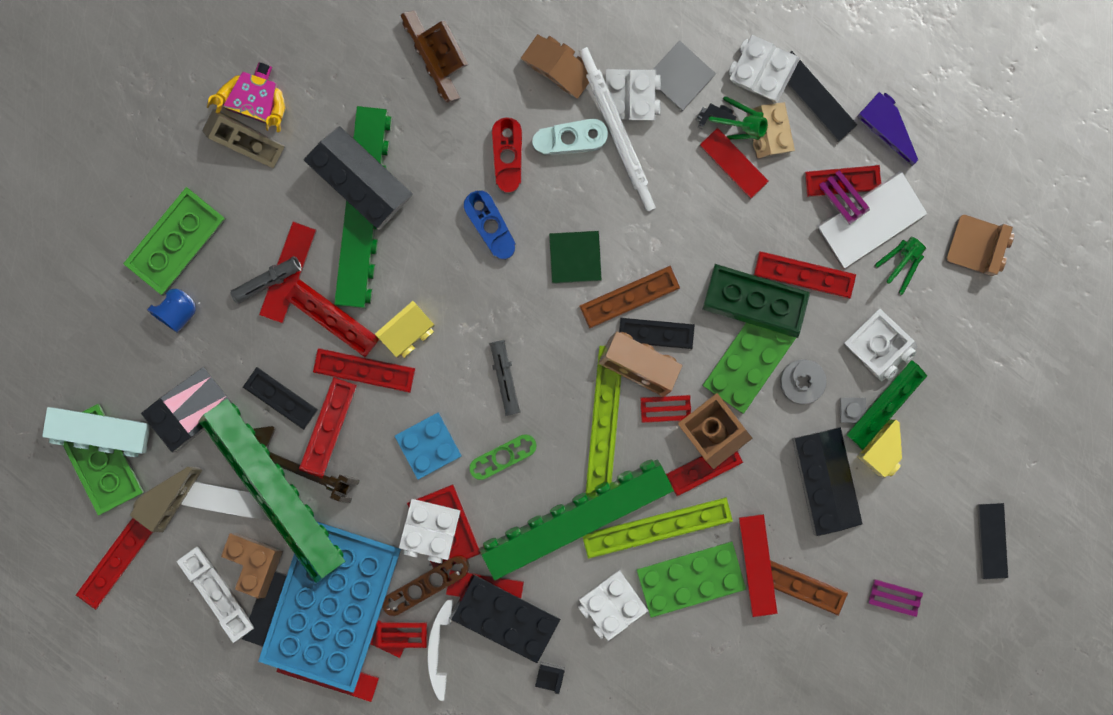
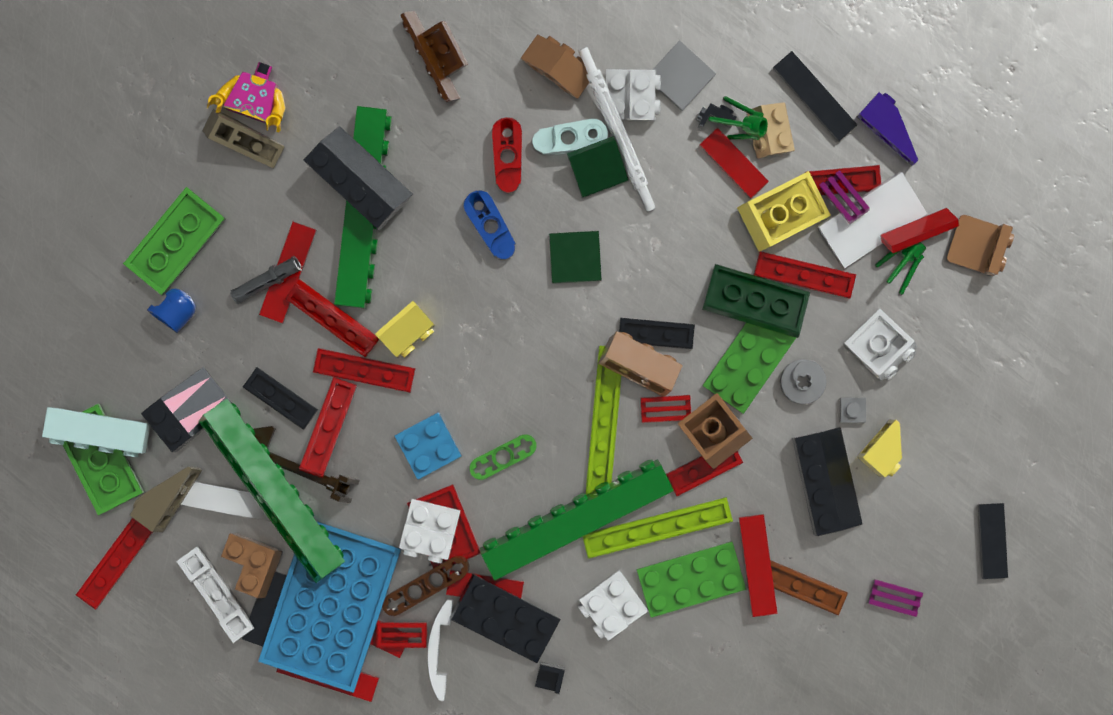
(499, 350): dark grey pin -> none
(597, 166): none -> dark green tile
(629, 297): dark orange tile -> none
(763, 68): white plate -> none
(783, 211): none -> light yellow slope
(887, 405): green tile -> none
(919, 230): none -> red tile

